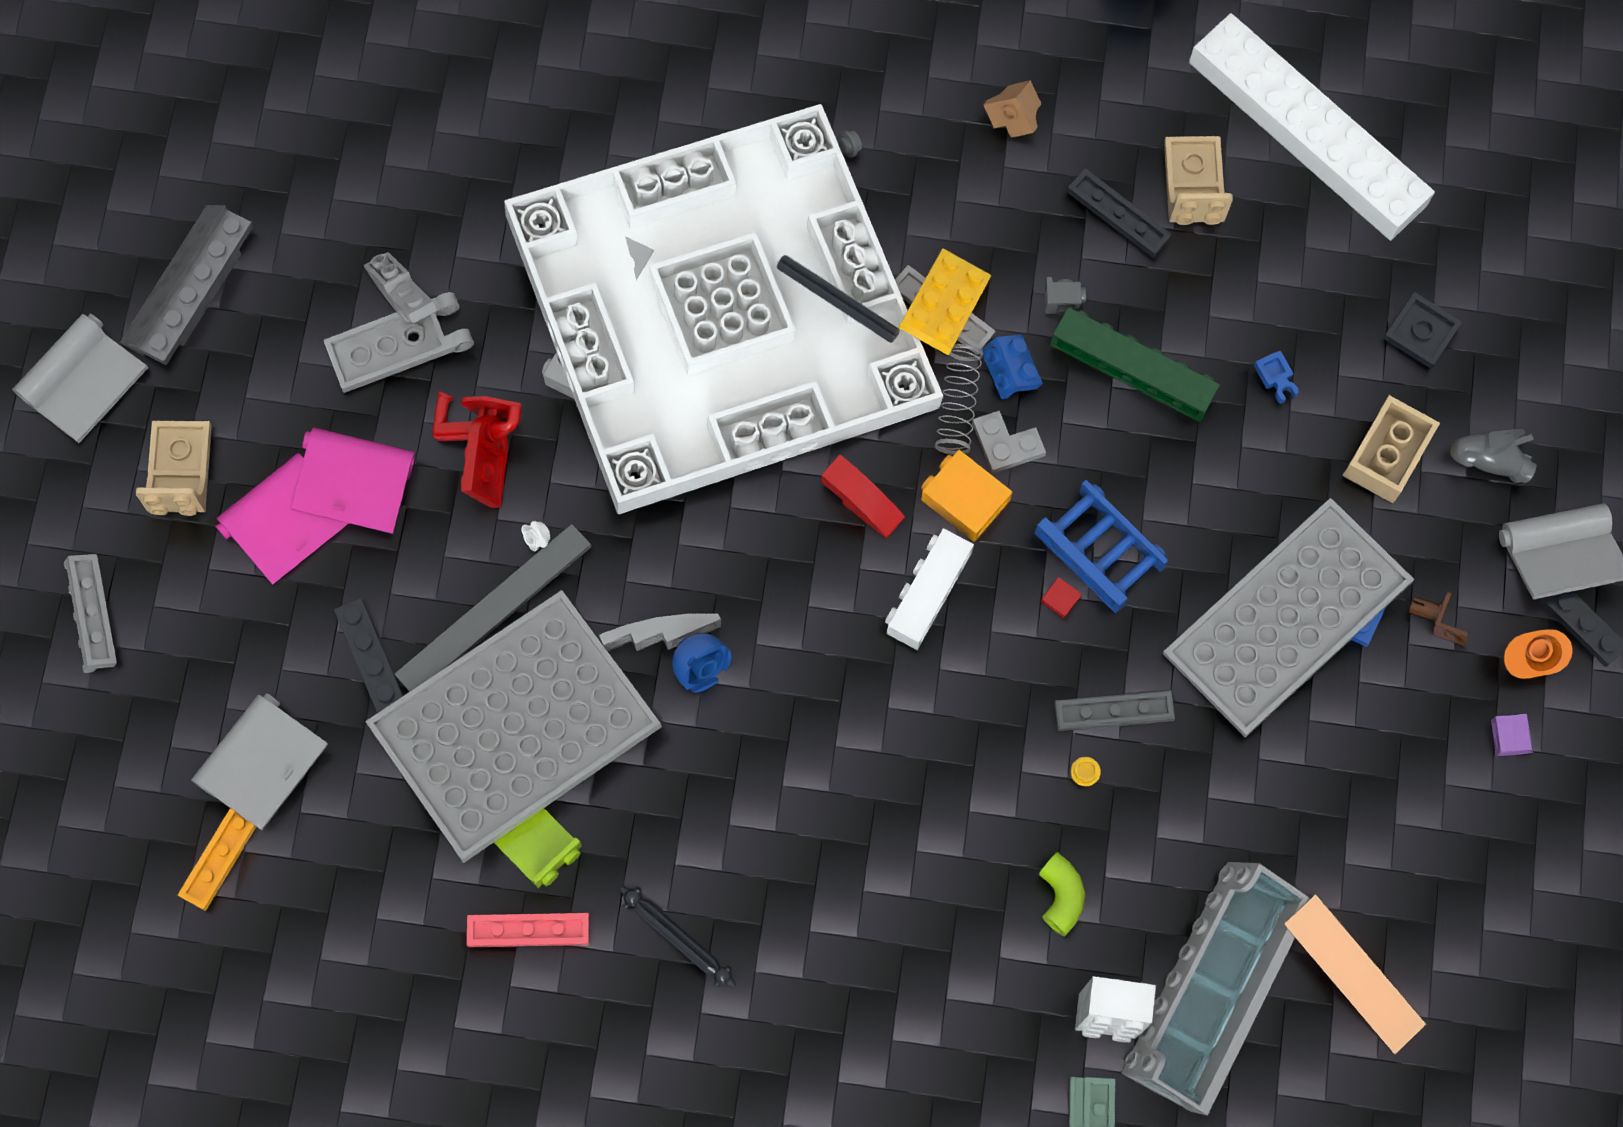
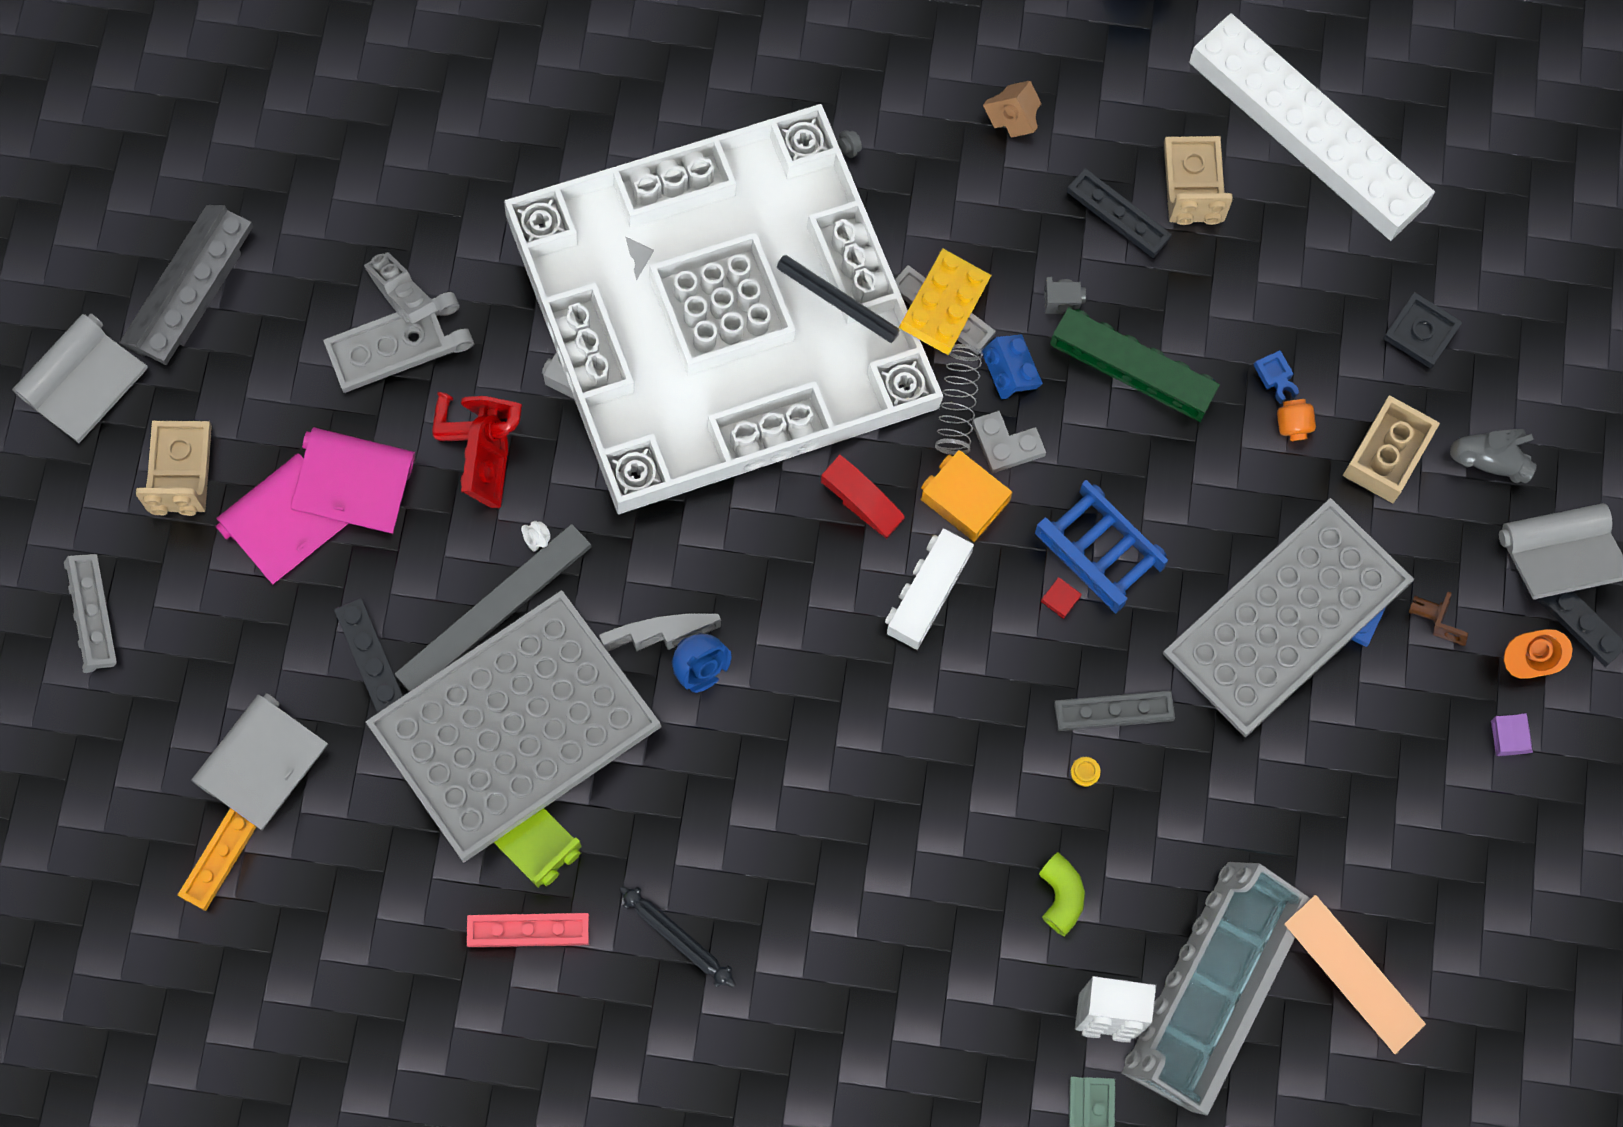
(1296, 419): none -> orange head

